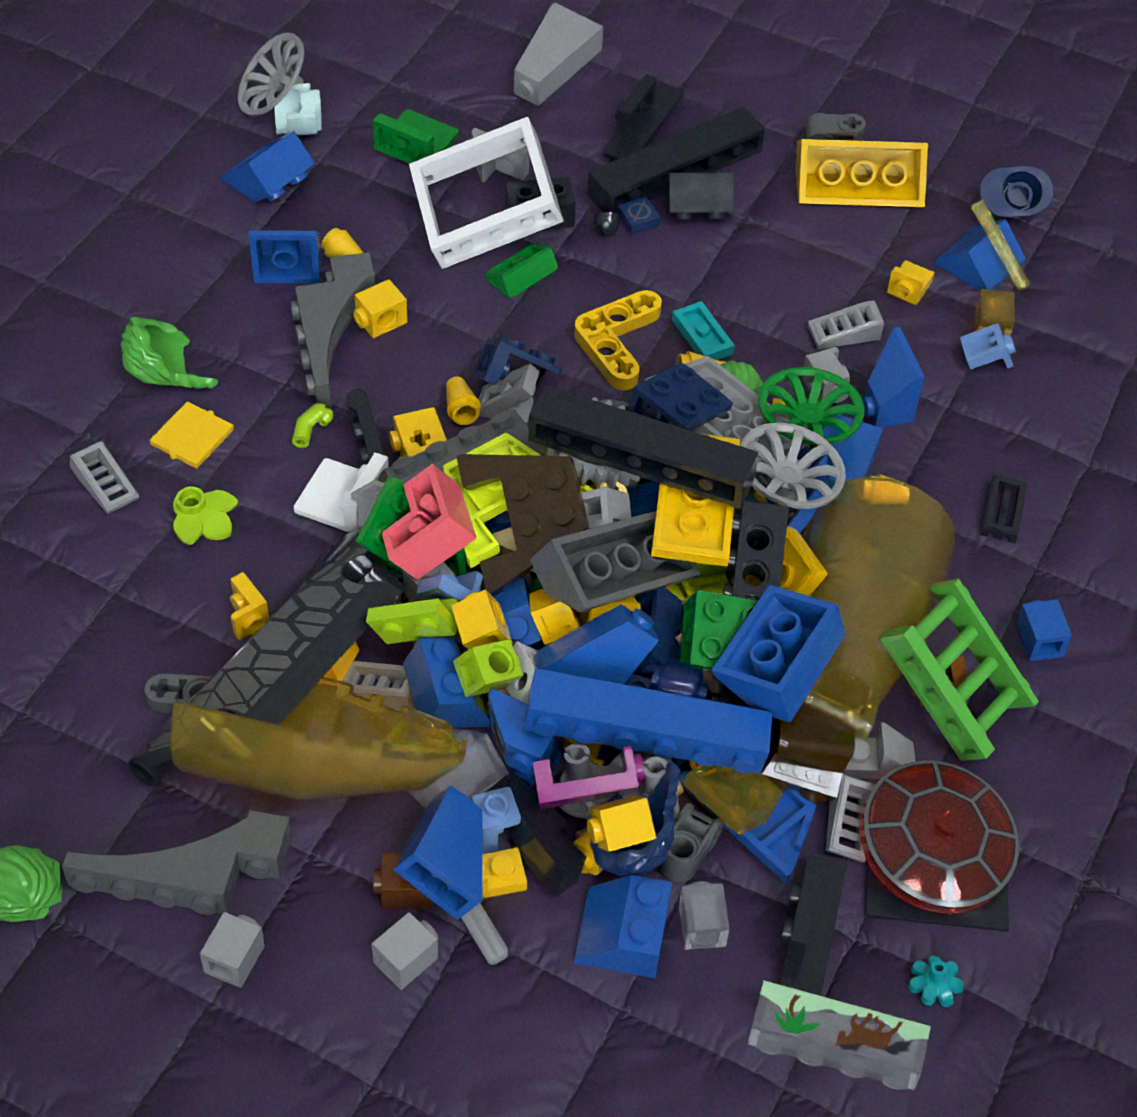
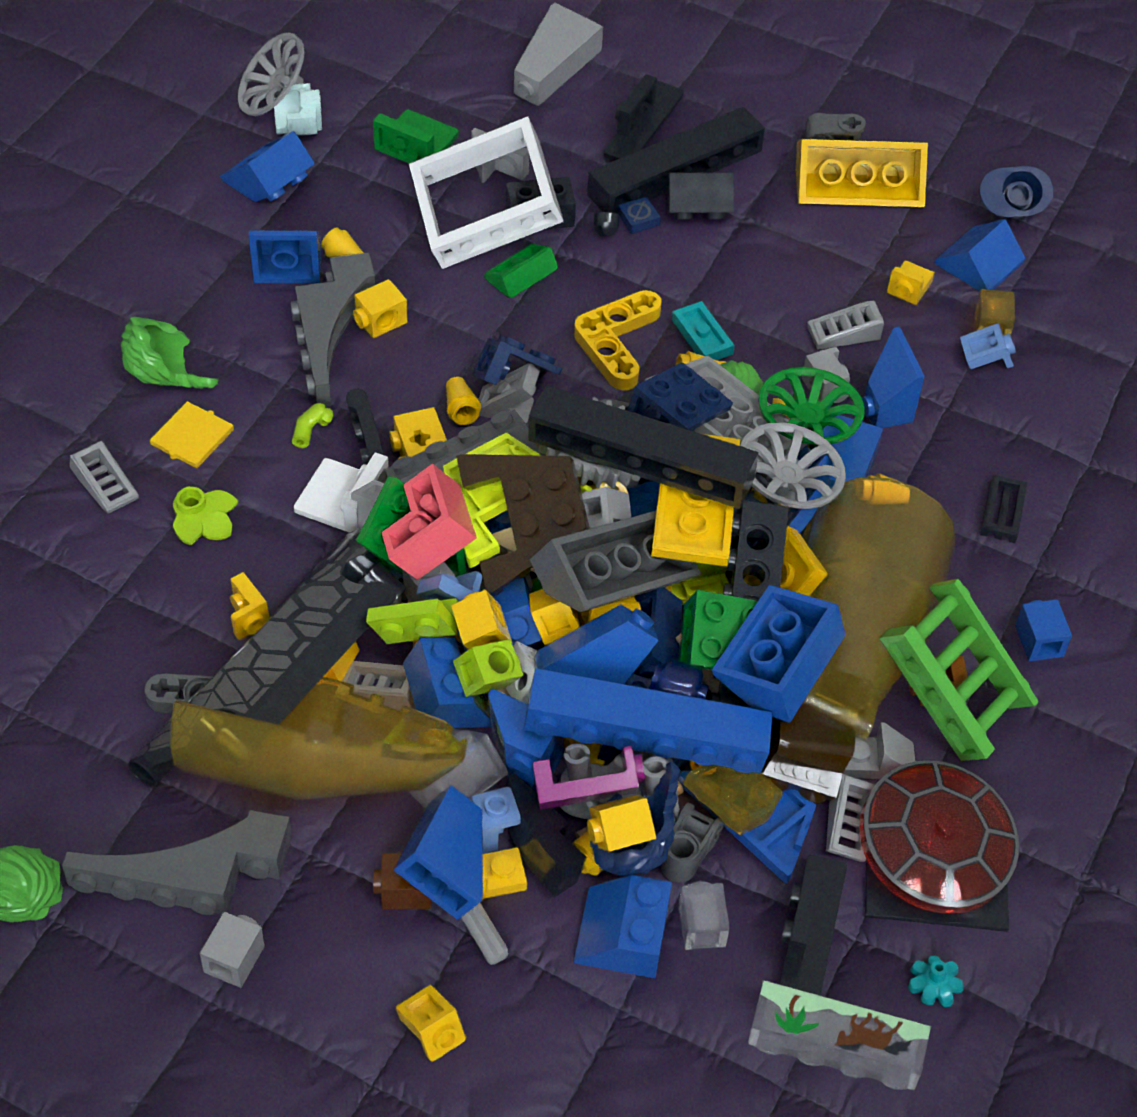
(405, 950): light grey brick -> none
(432, 1022): none -> yellow bracket
(1000, 244): clear yellow bar -> none

